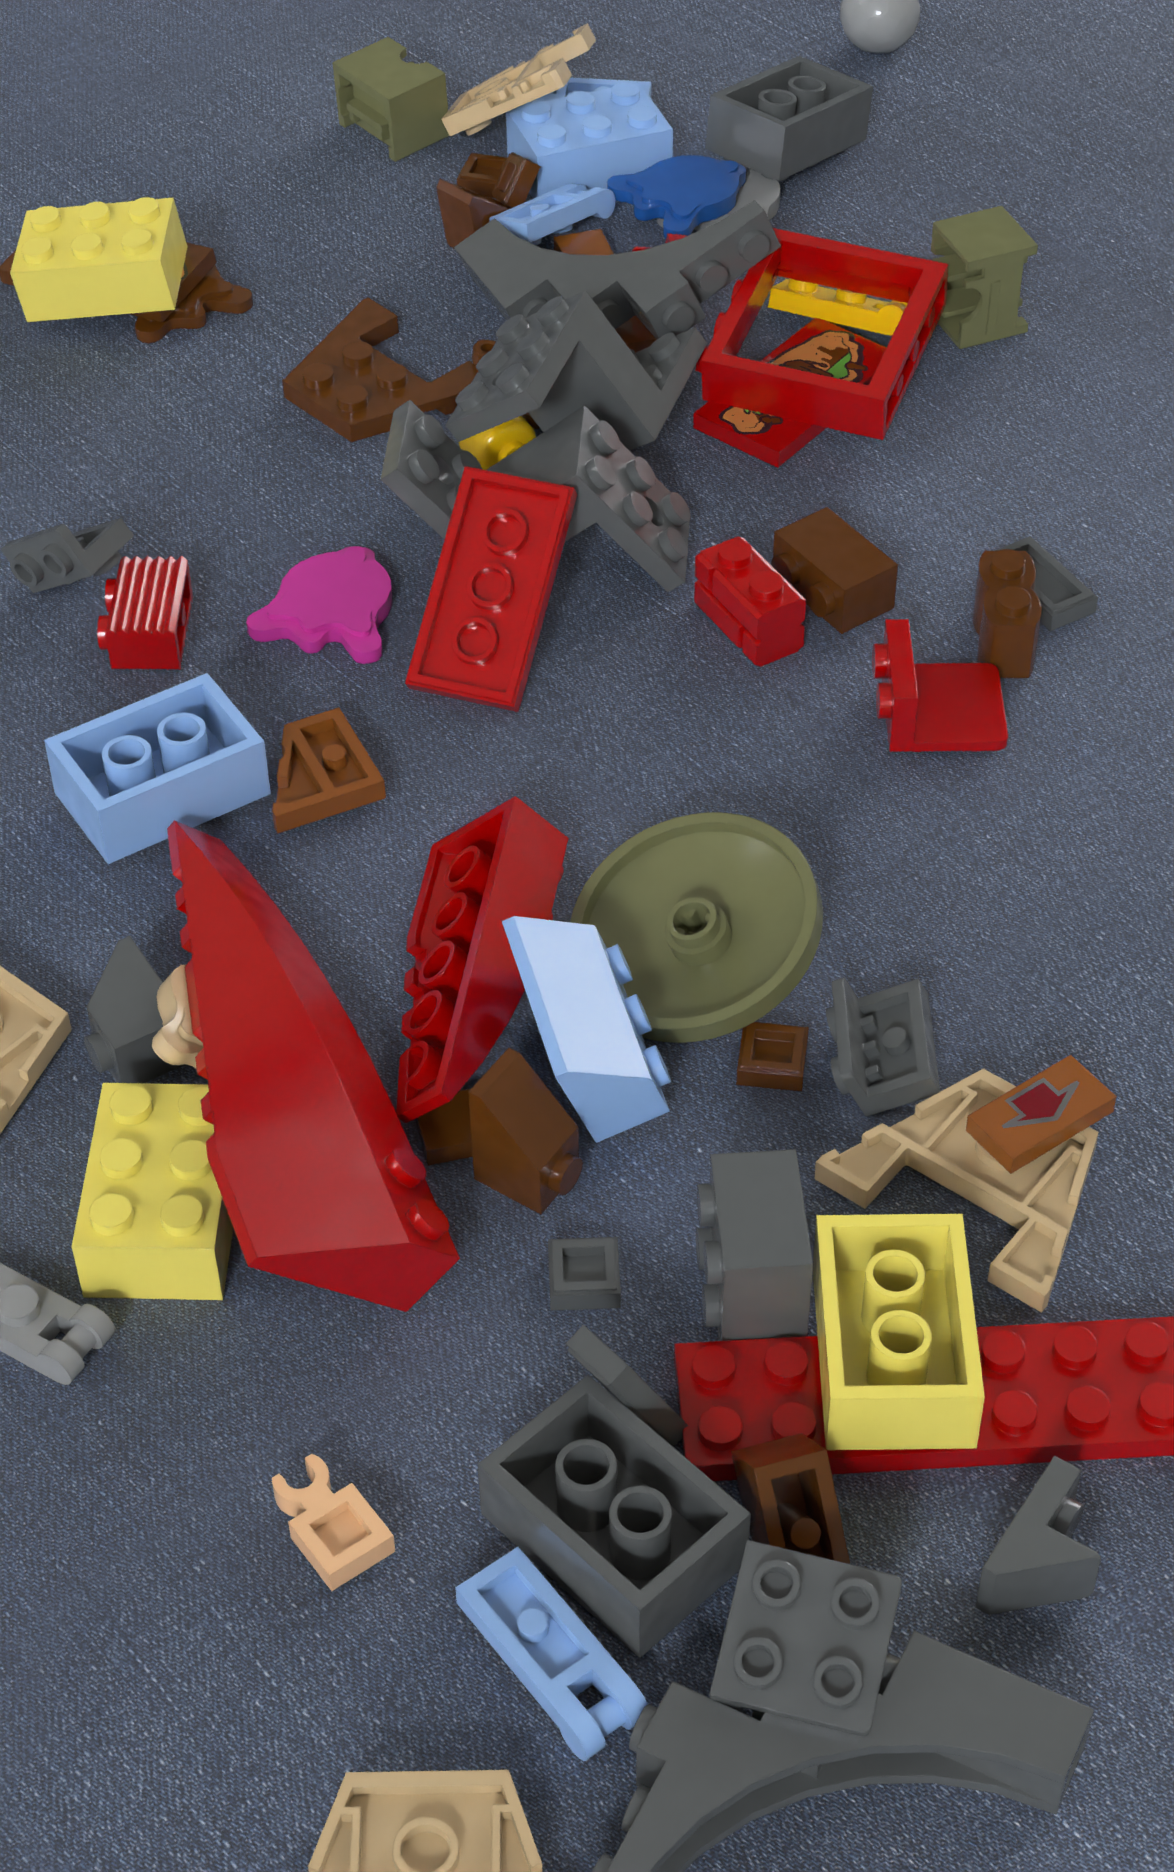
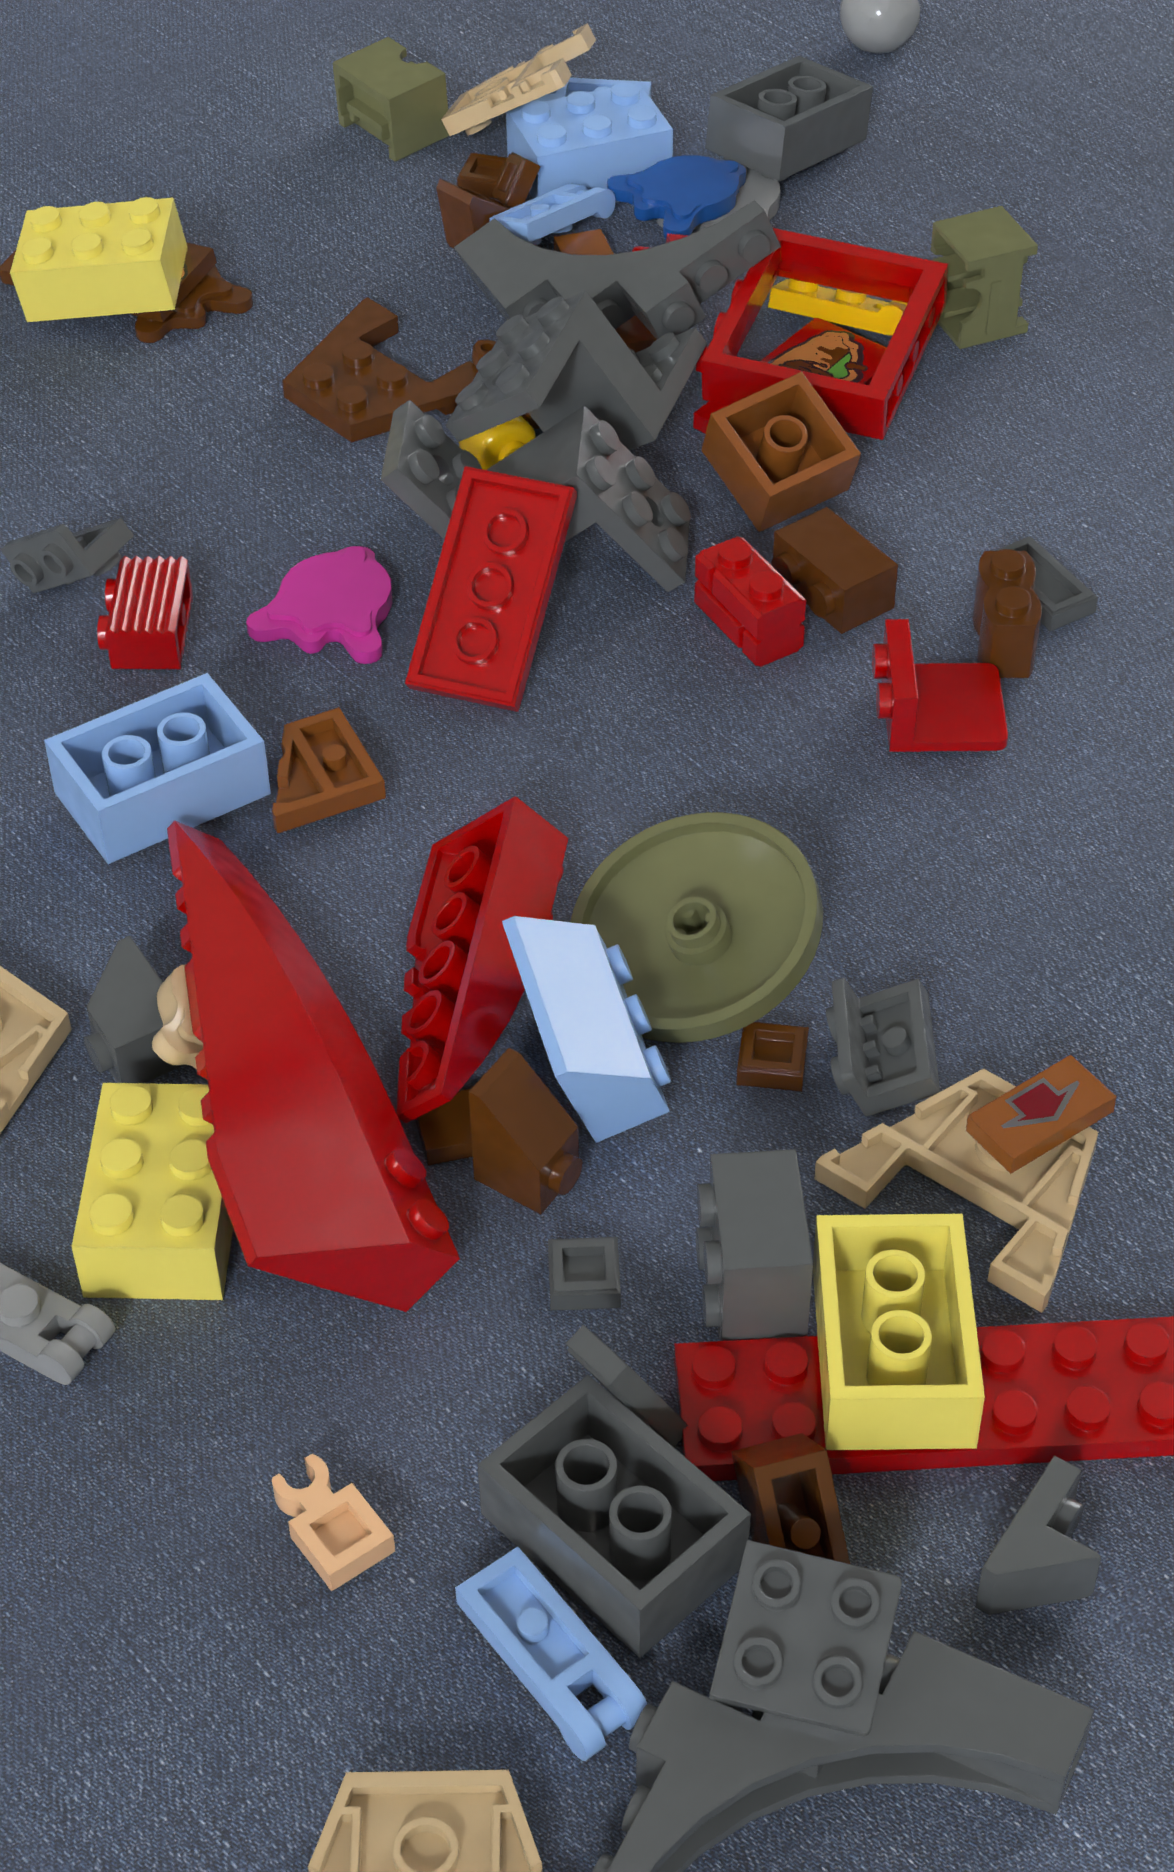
(780, 451): none -> dark orange brick

